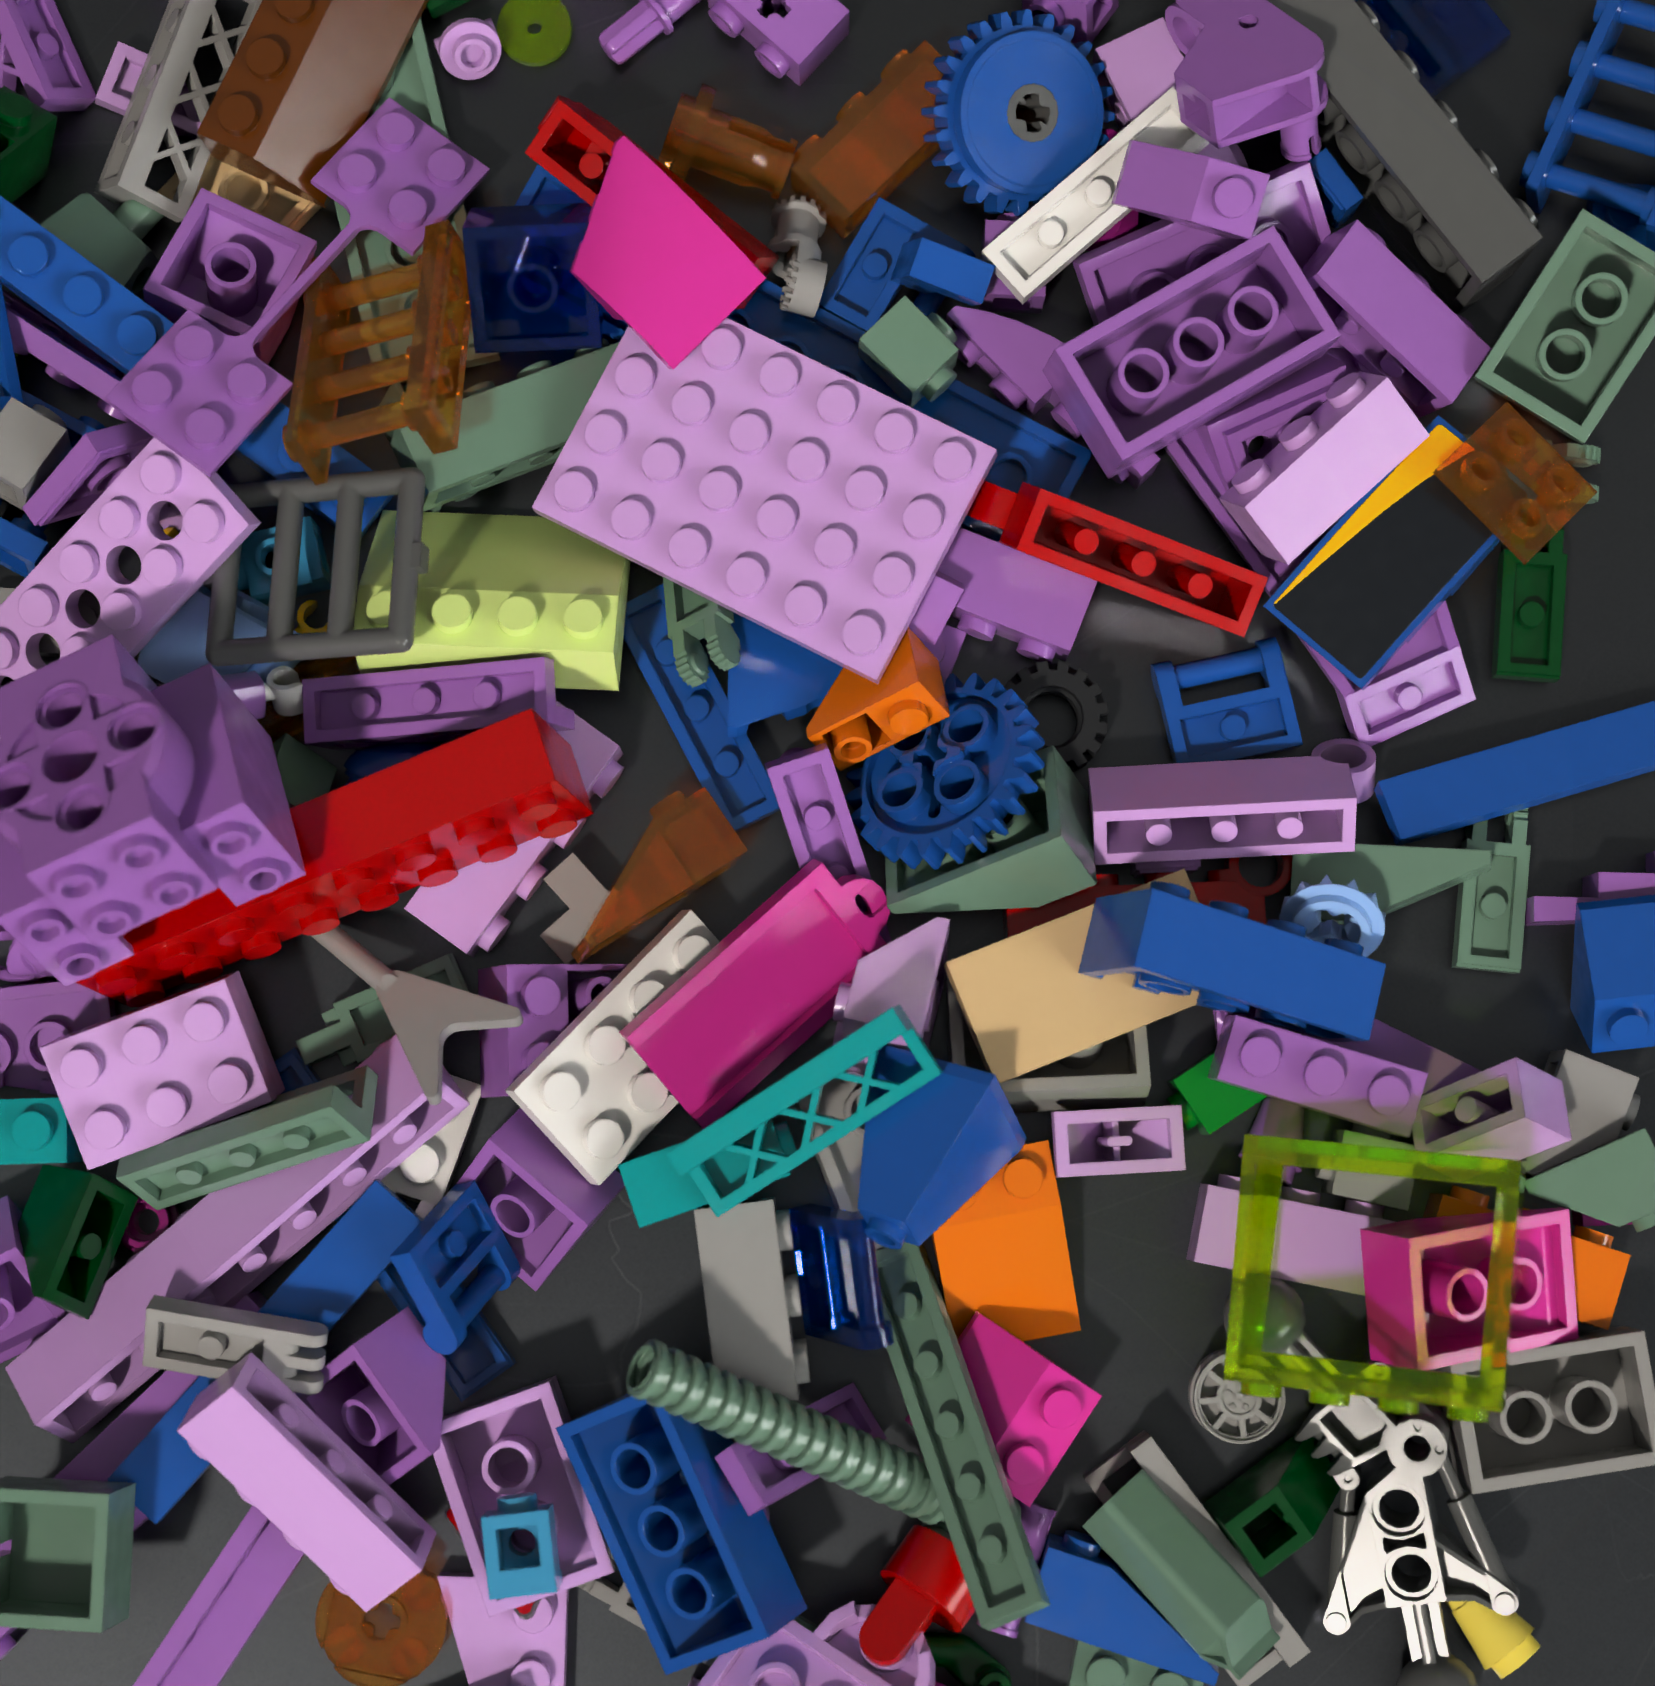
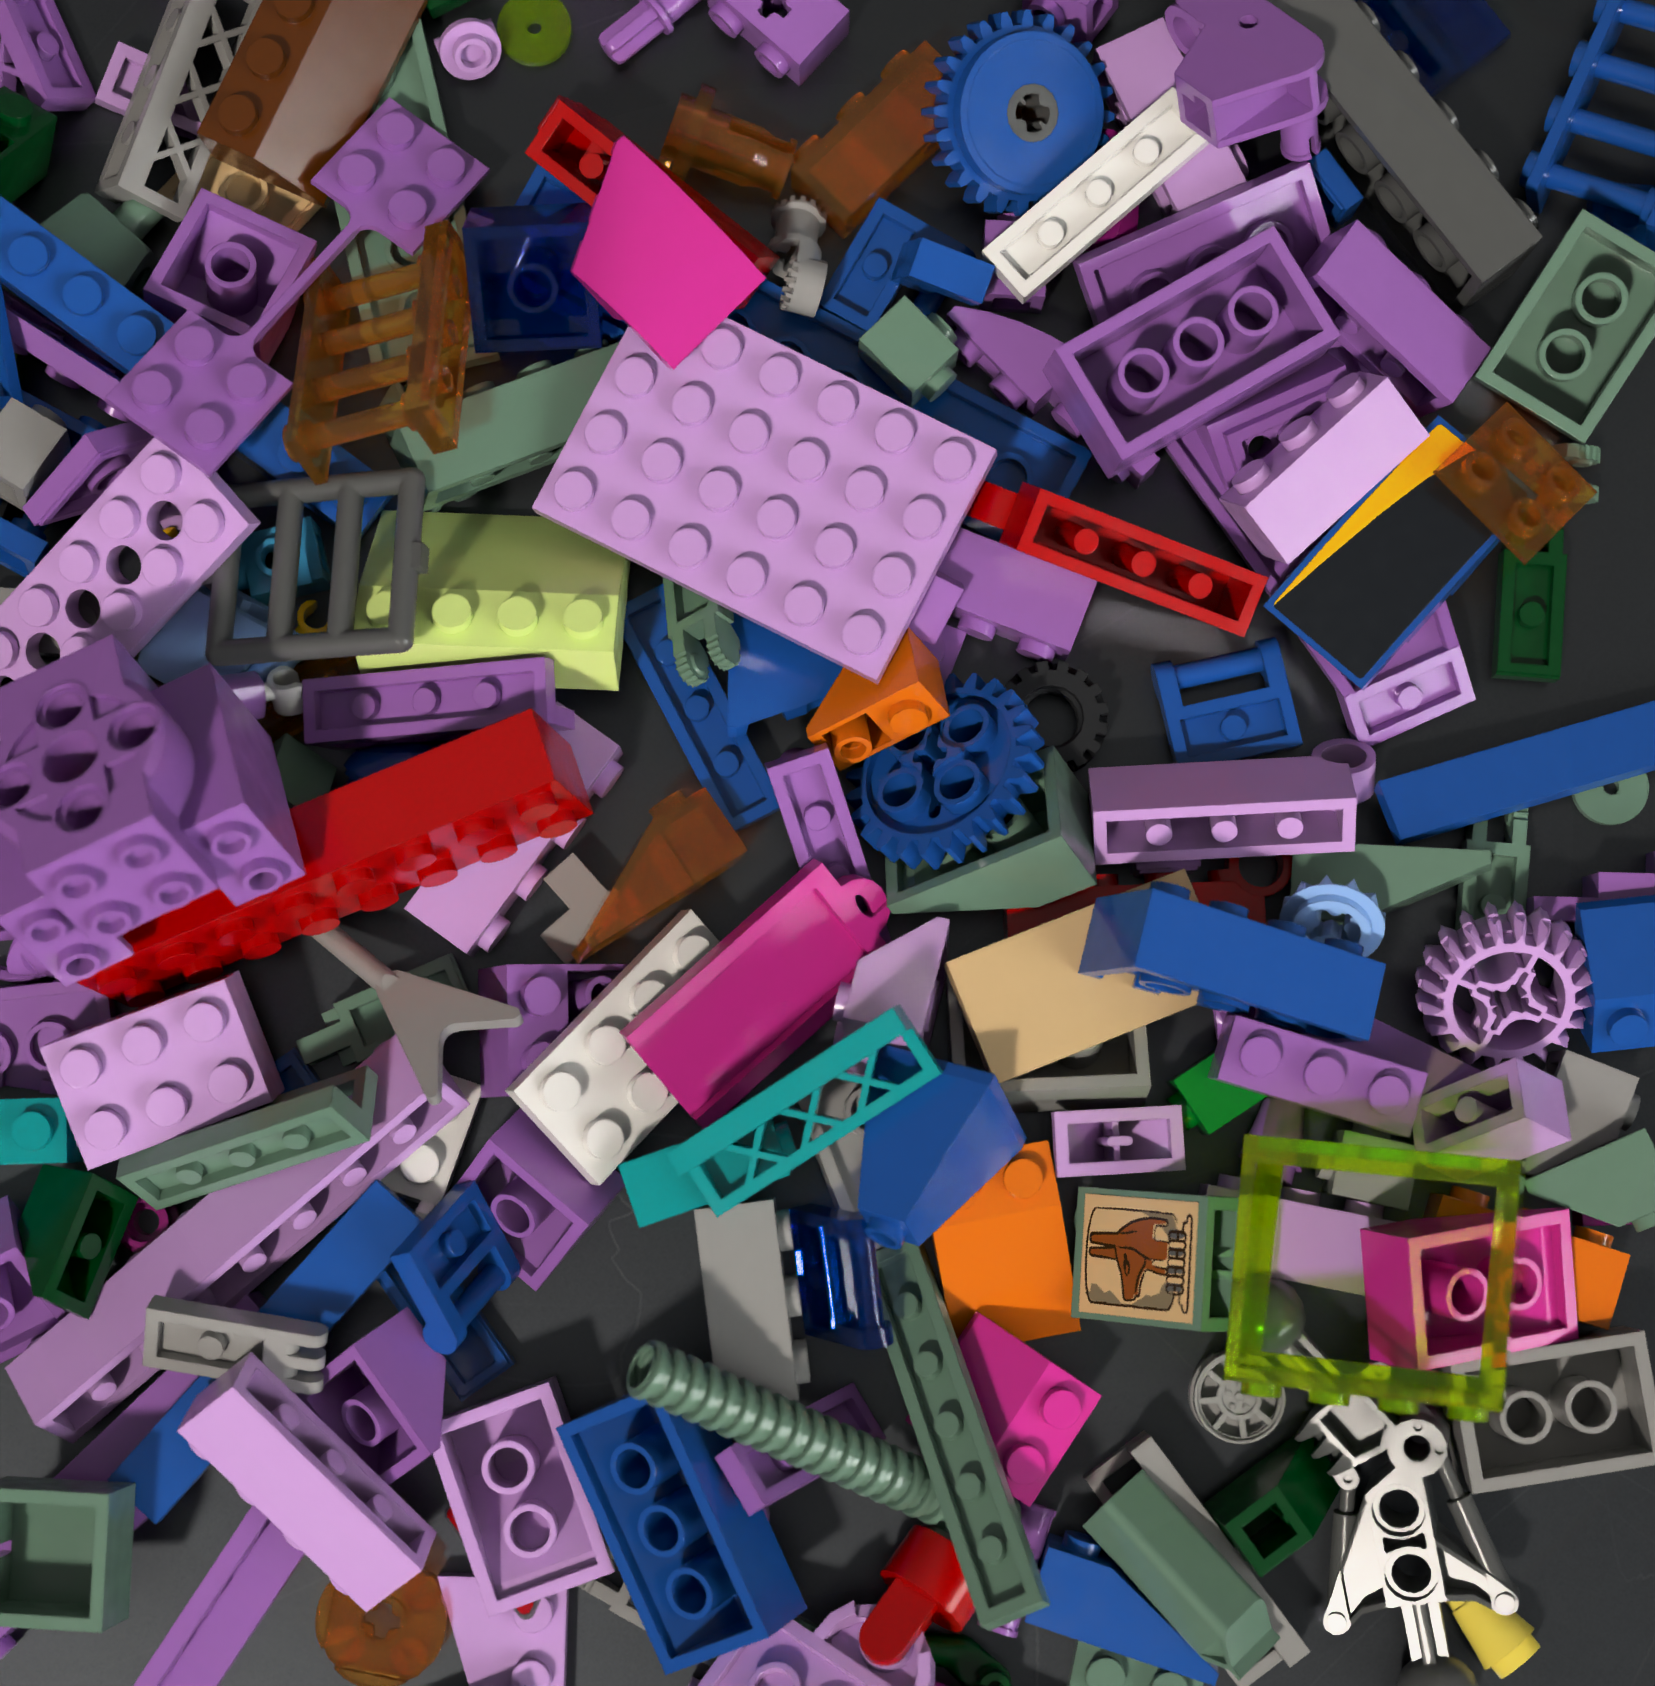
(517, 1572): dark azure brick -> none
(1154, 1258): none -> brick
(1191, 189): medium lavender slope -> none
(1496, 964): none -> lavender gear
(1617, 808): none -> sand green wheel

